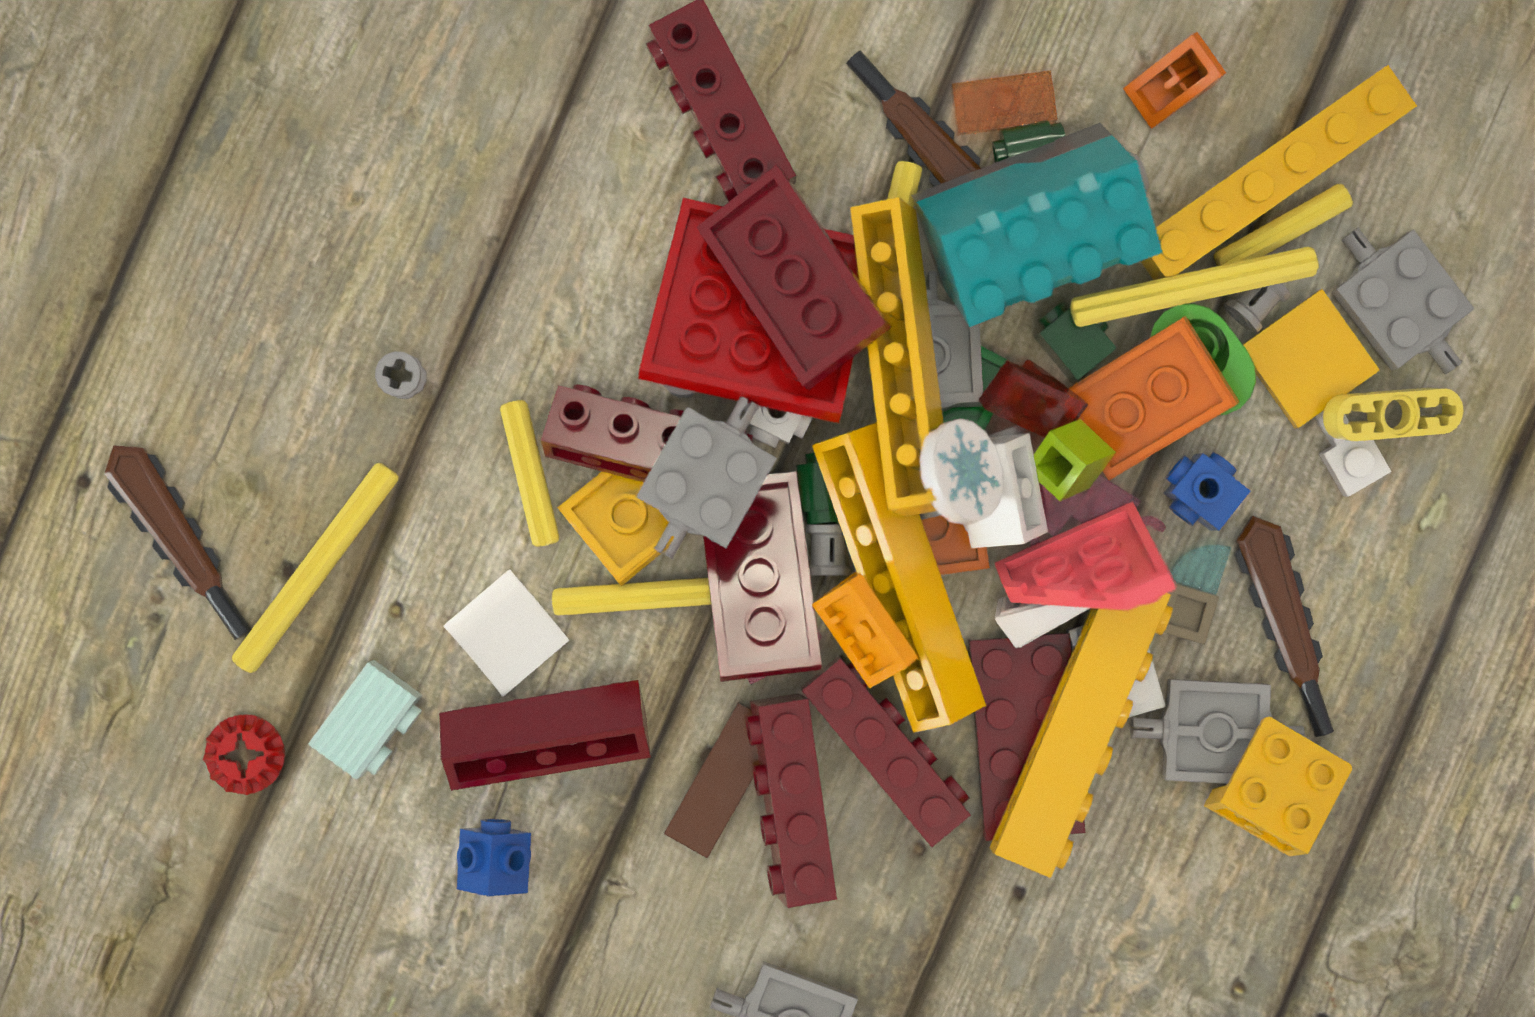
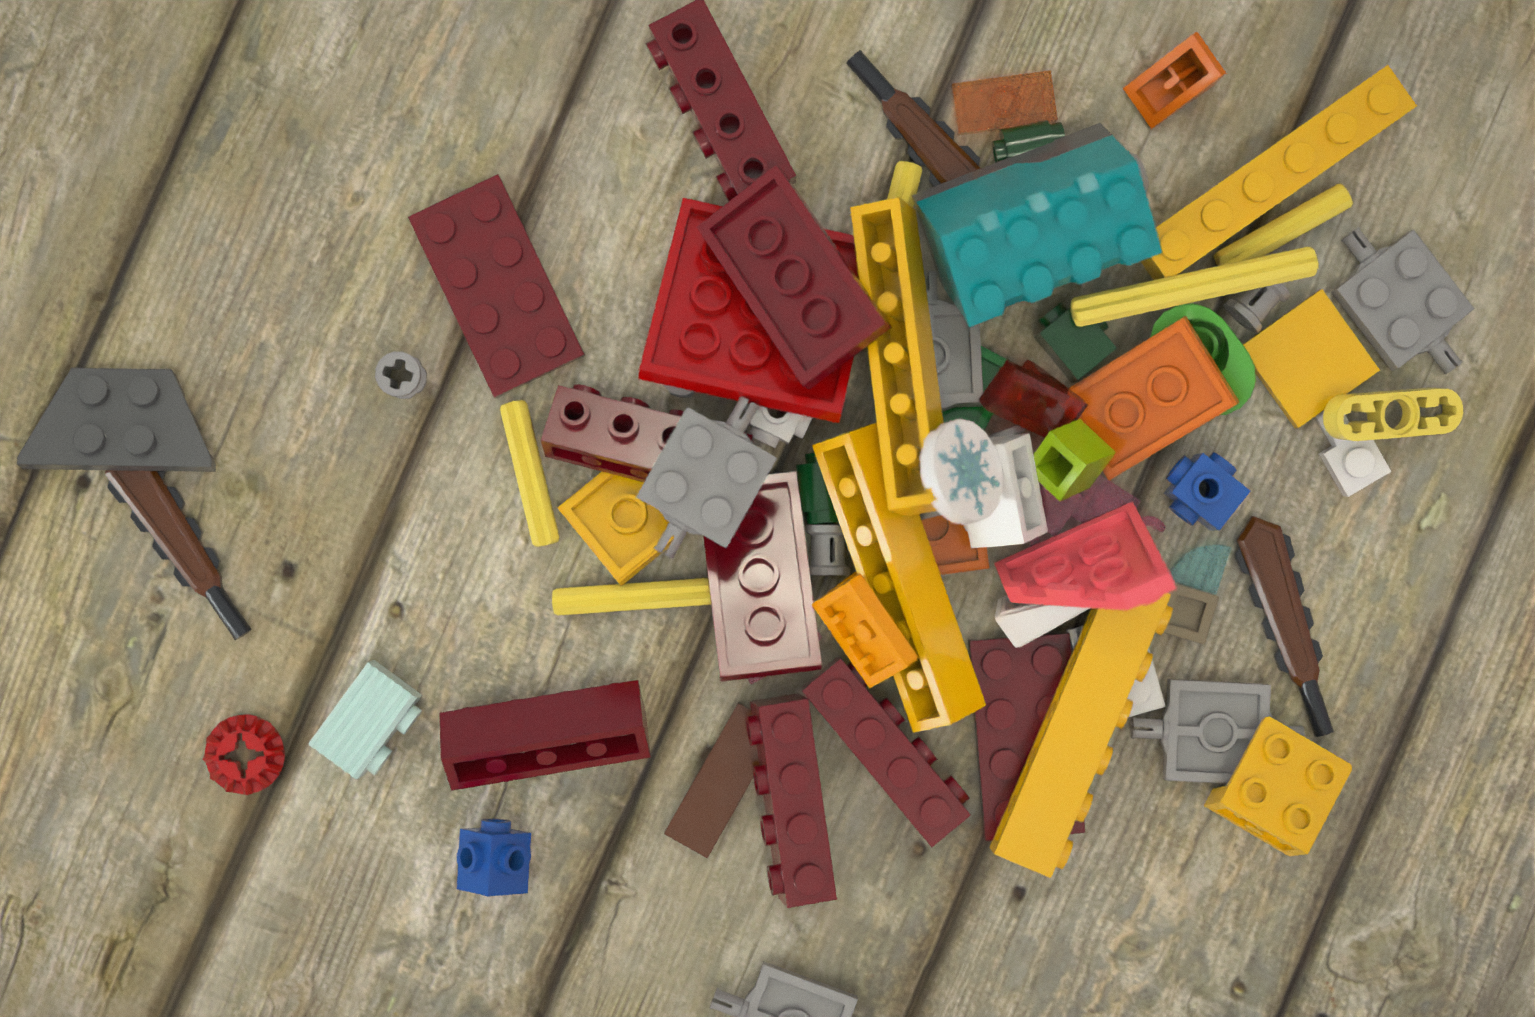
(118, 424): none -> dark grey wing
(315, 568): light yellow axle -> none
(496, 286): none -> dark red plate
(506, 632): white sticker -> none

